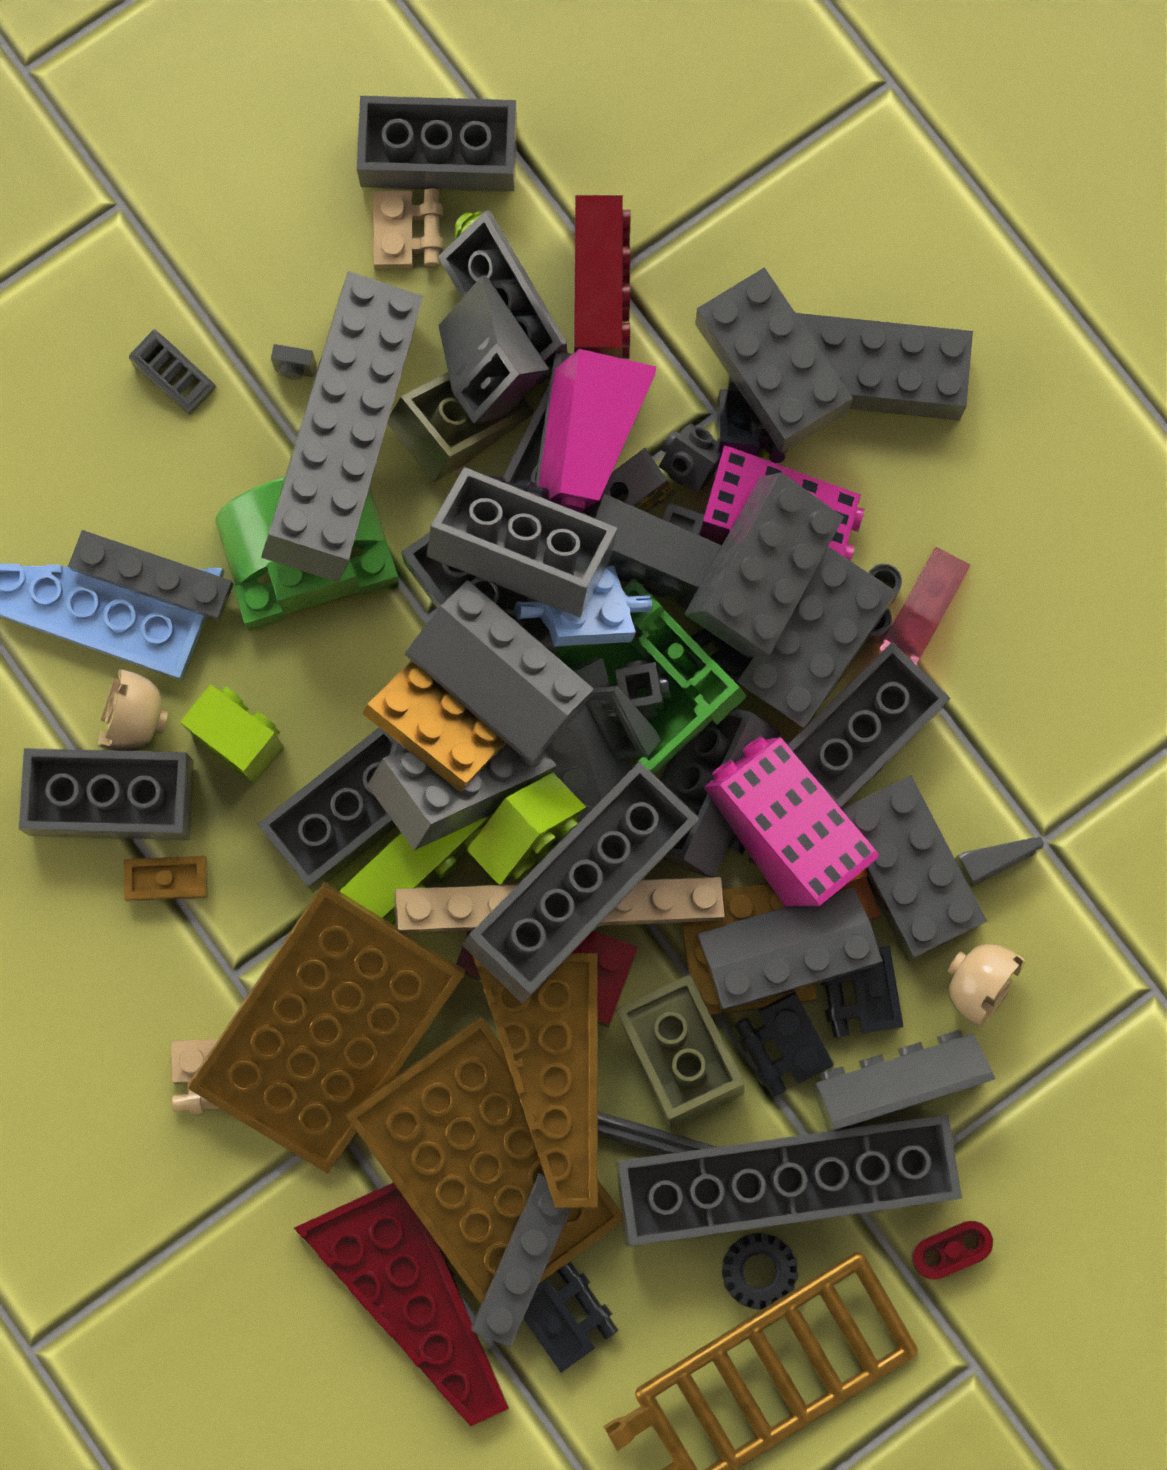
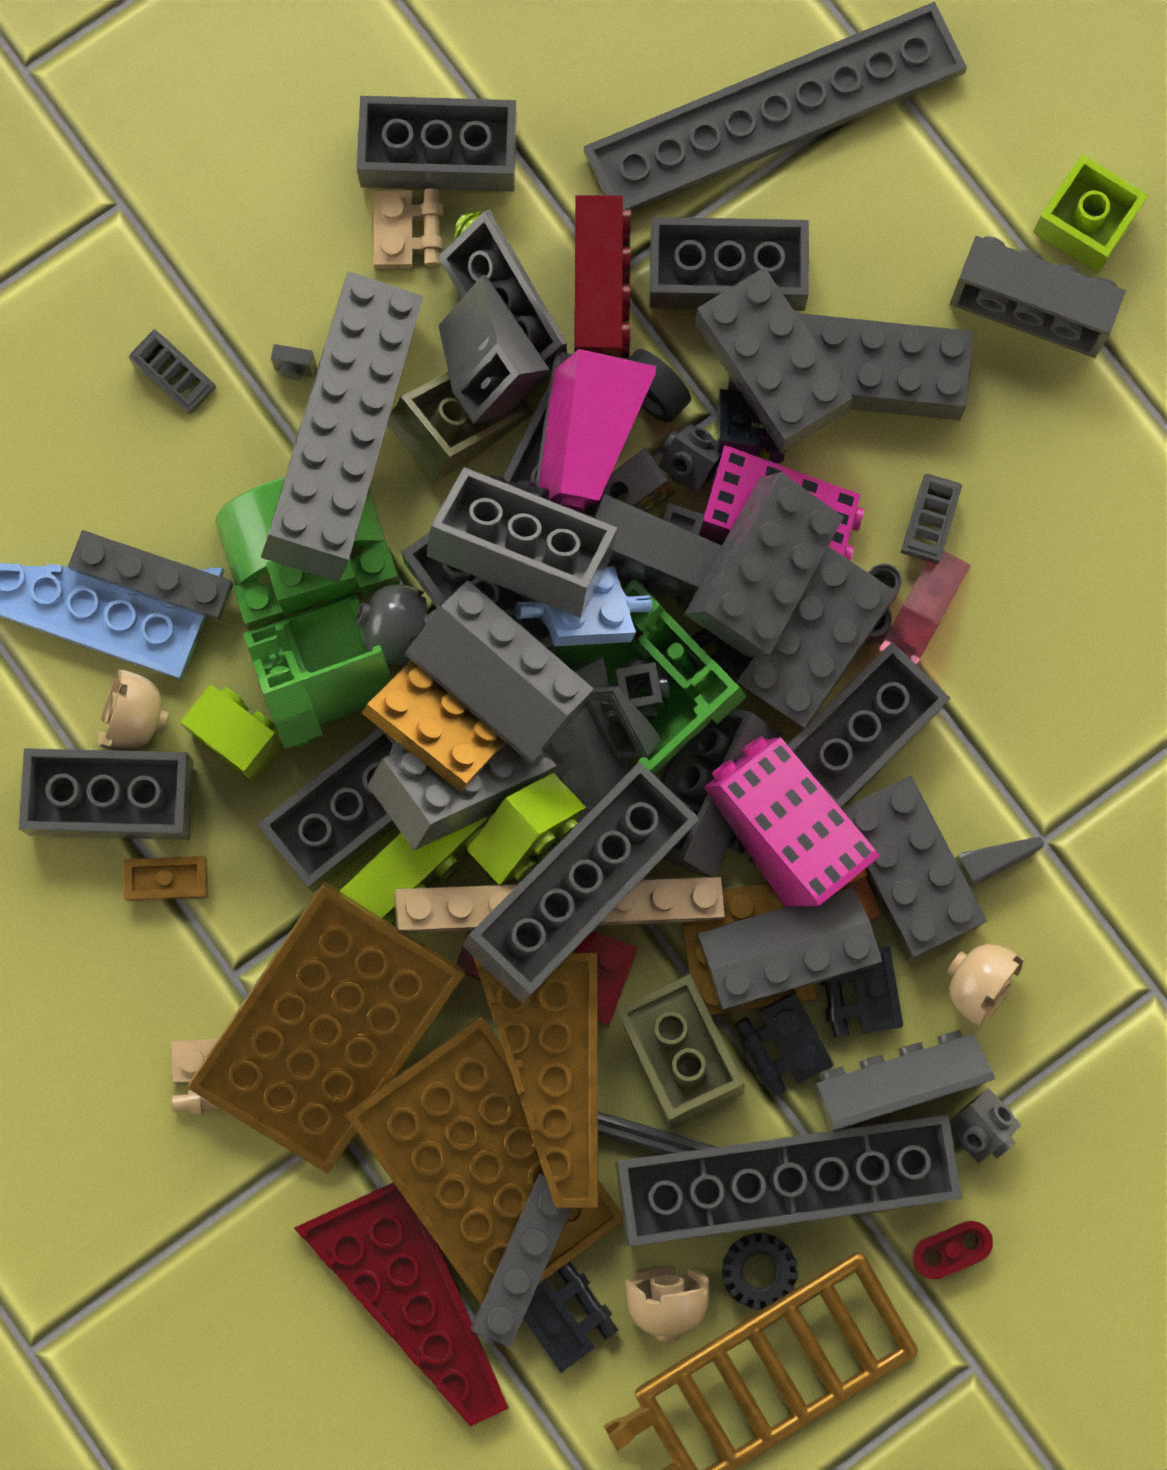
(315, 669): none -> bright green piece
(392, 621): none -> dark grey cylinder
(666, 1301): none -> tan cylinder
(667, 392): none -> black tyre
(707, 256): none -> dark grey brick
(776, 108): none -> dark grey plate
(935, 494): none -> dark grey slope
(985, 1126): none -> dark grey brick
(1037, 296): none -> dark grey brick
(1090, 213): none -> lime brick

